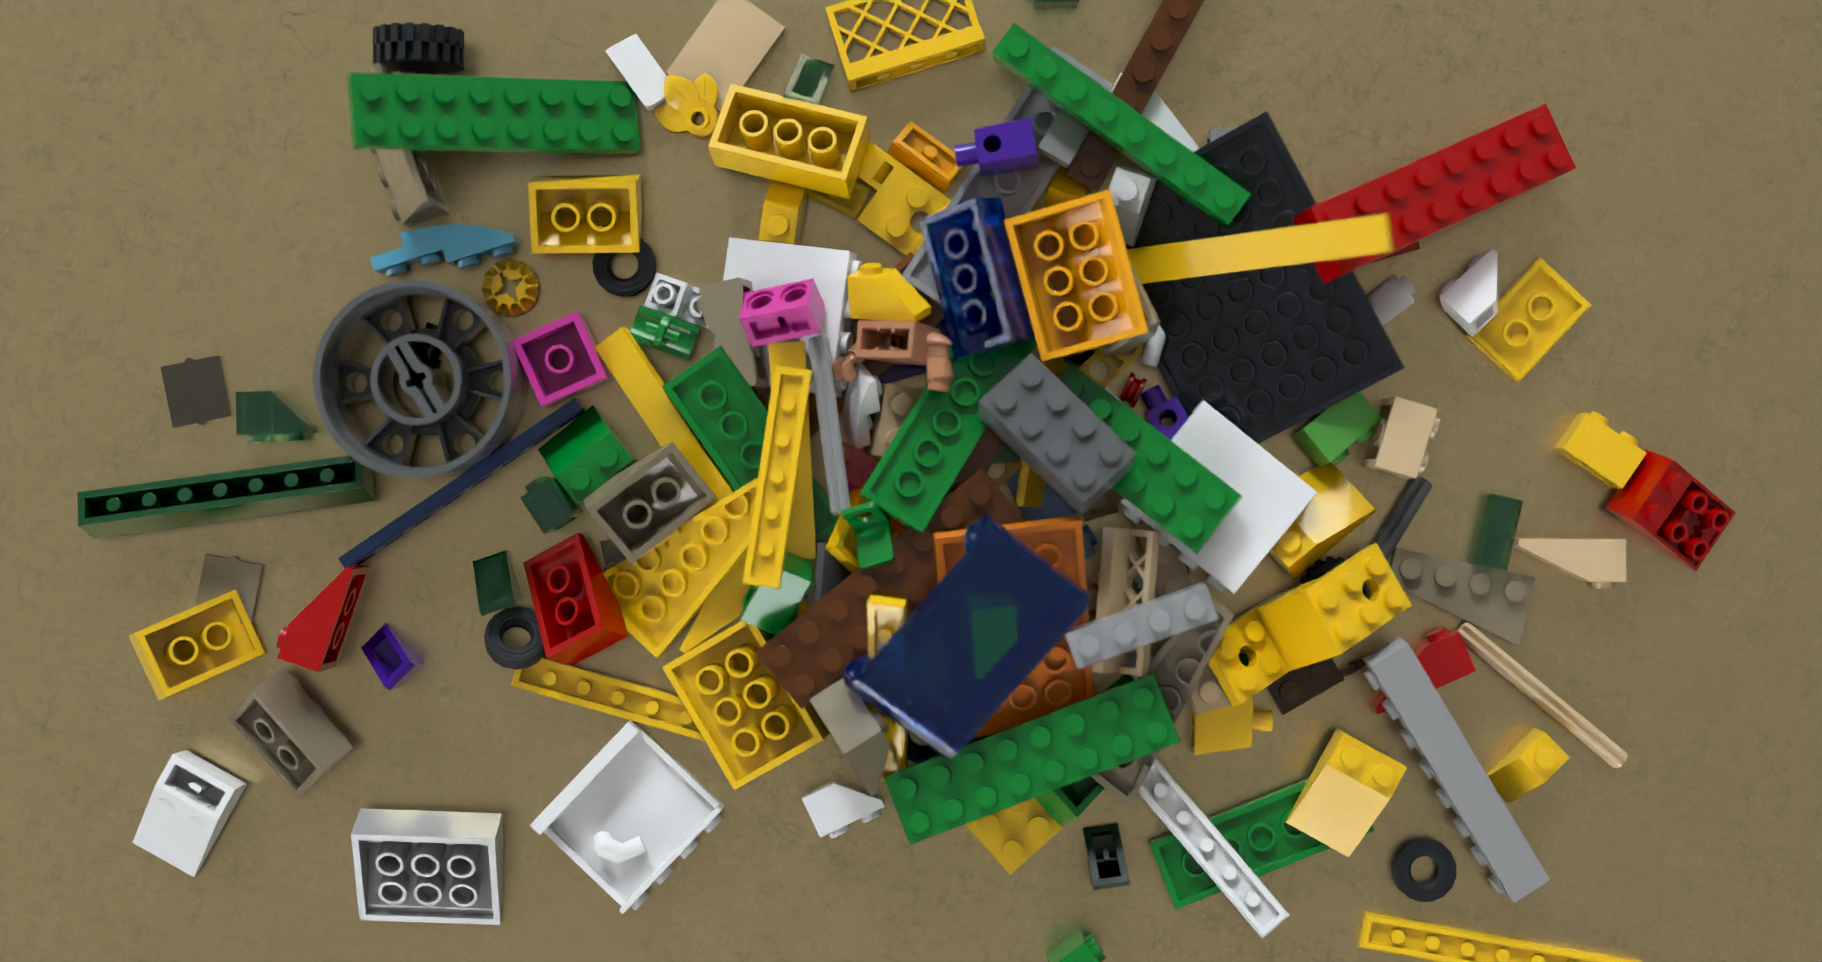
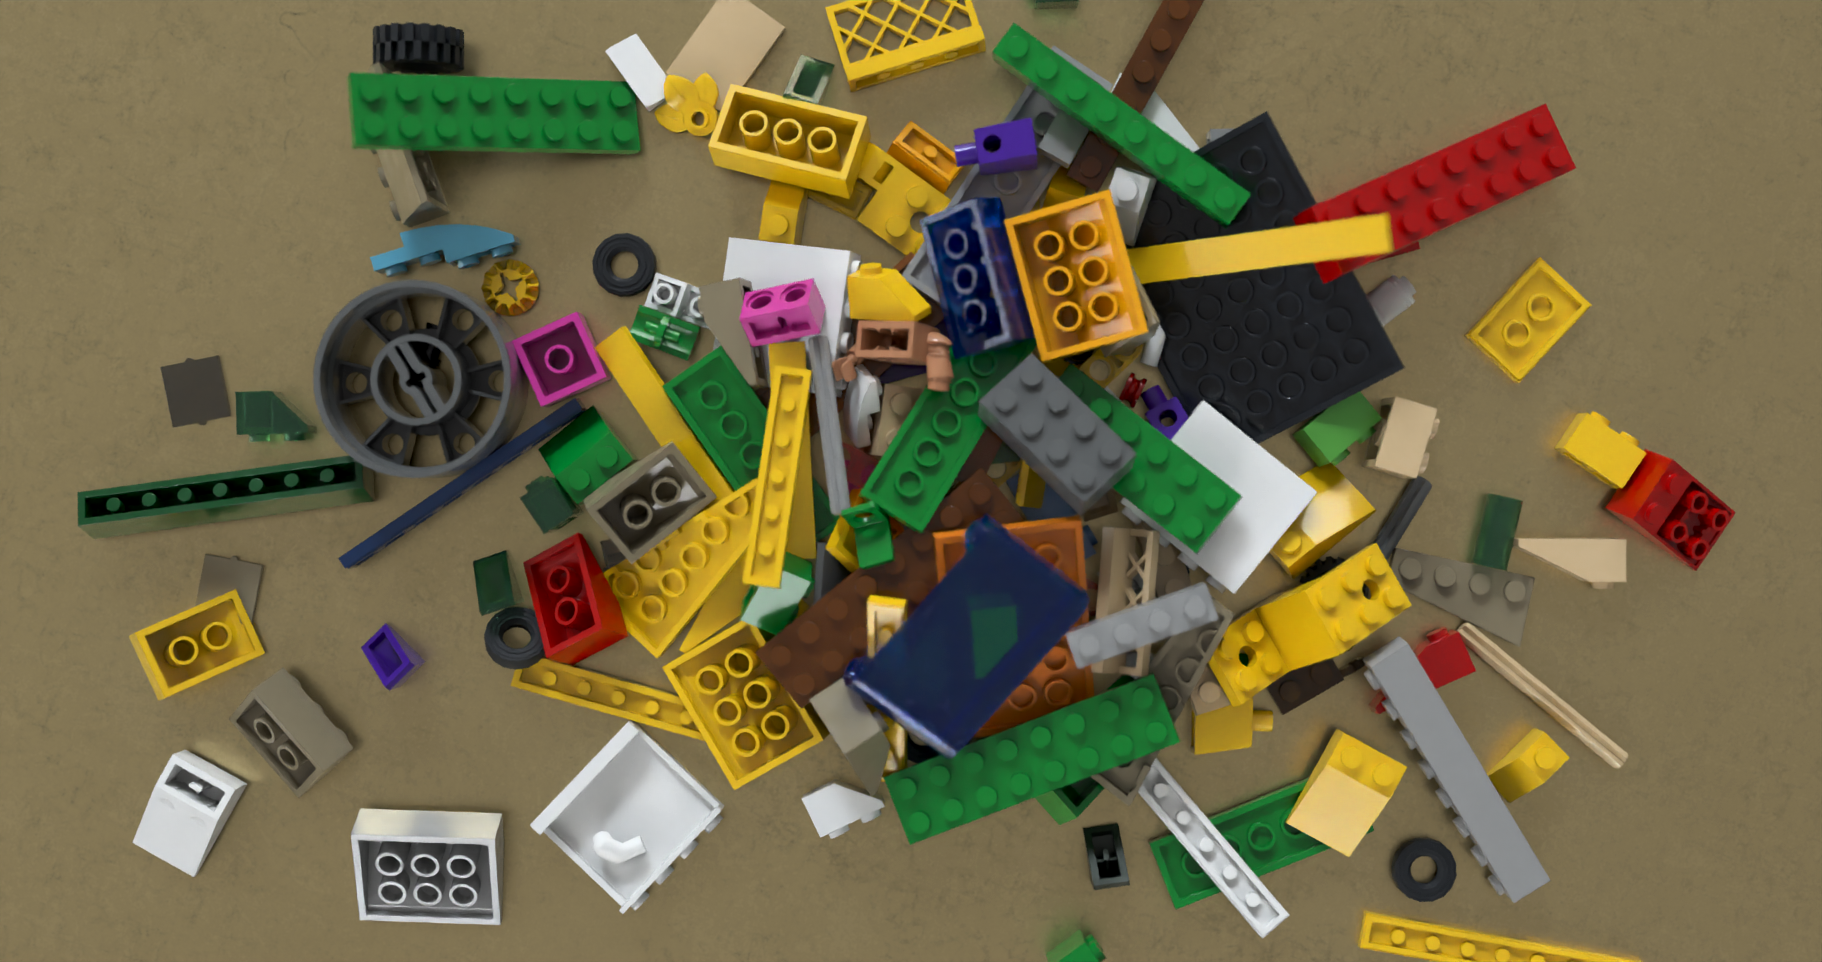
(320, 629): red slope -> none
(585, 214): yellow slope -> none
(1015, 832): yellow plate -> none
(1475, 295): white slope -> none

